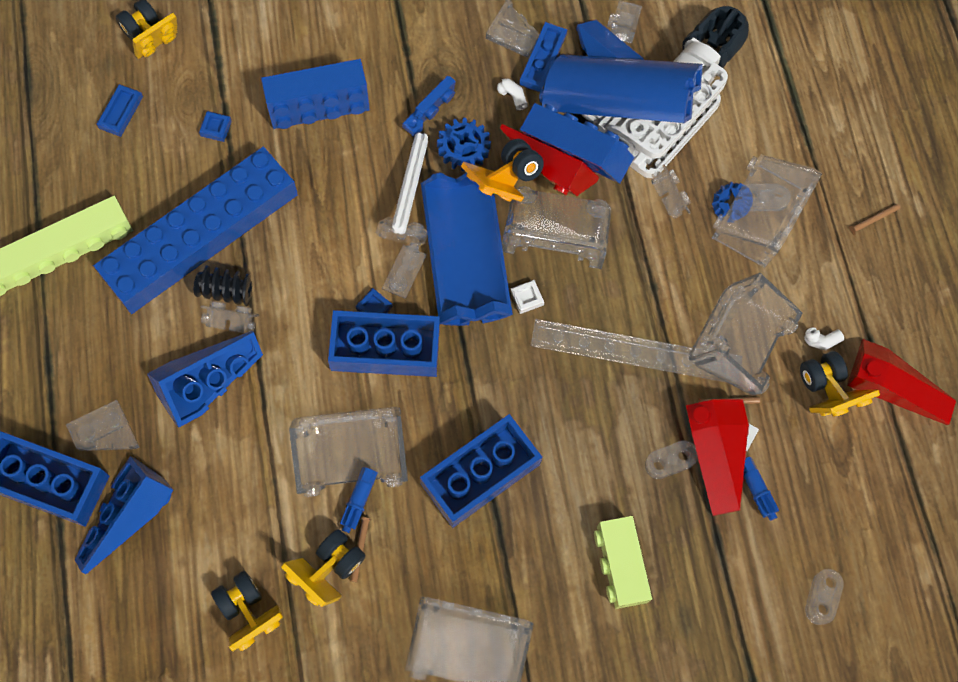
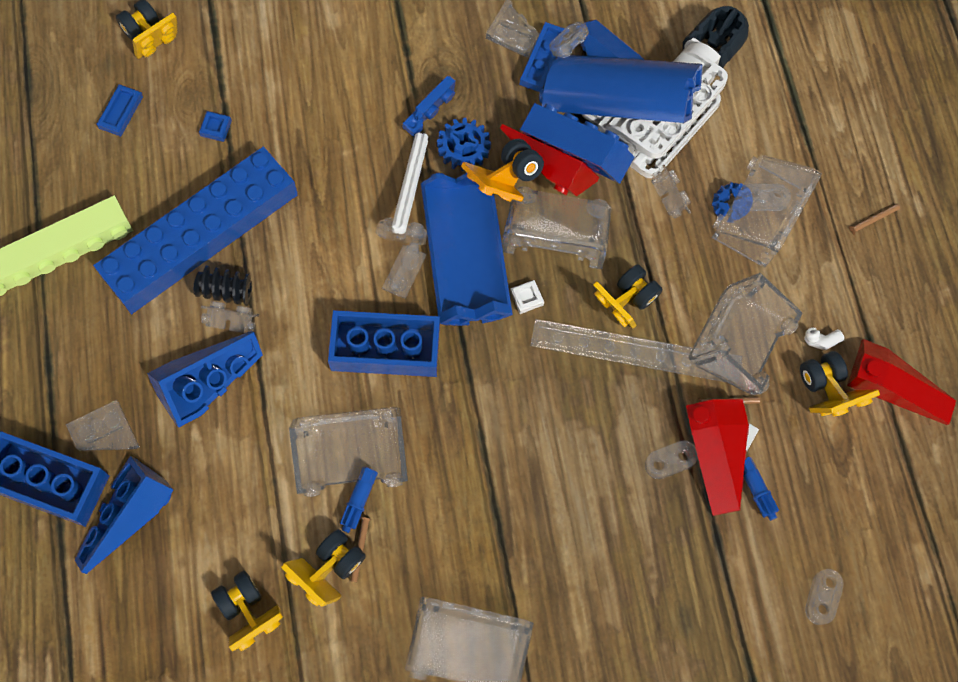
(316, 94): blue brick -> none
(374, 303): blue tile -> none
(480, 470): blue brick -> none
(515, 90): white arm -> none
(569, 39): none -> clear plate
(622, 562): yellowish green brick -> none
(625, 21): clear brick -> none
(634, 287): none -> plate

